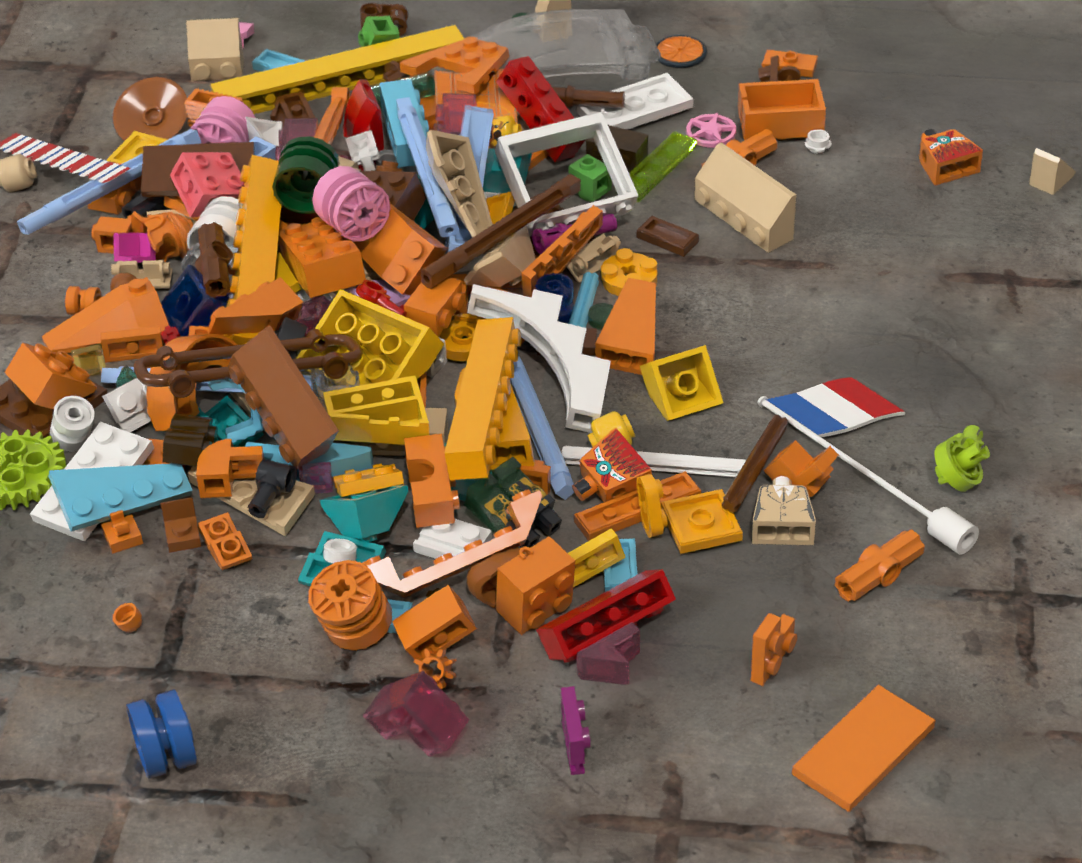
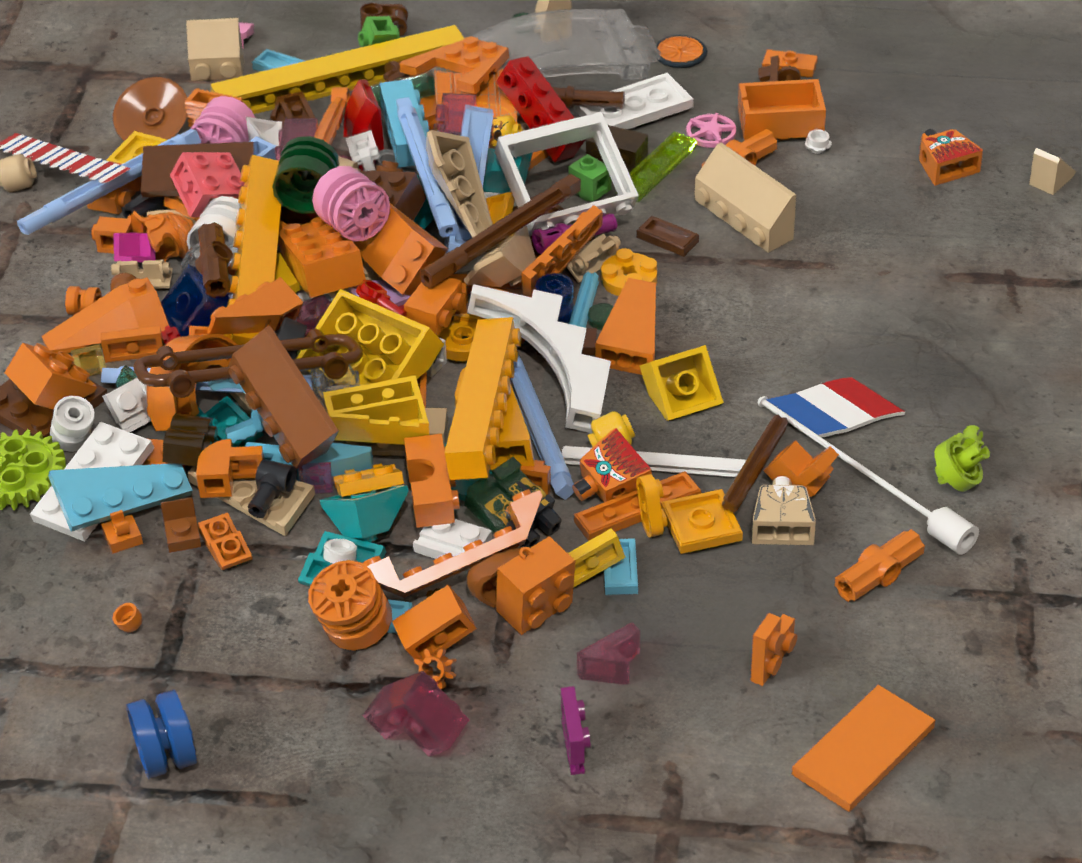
(605, 614): red brick -> none

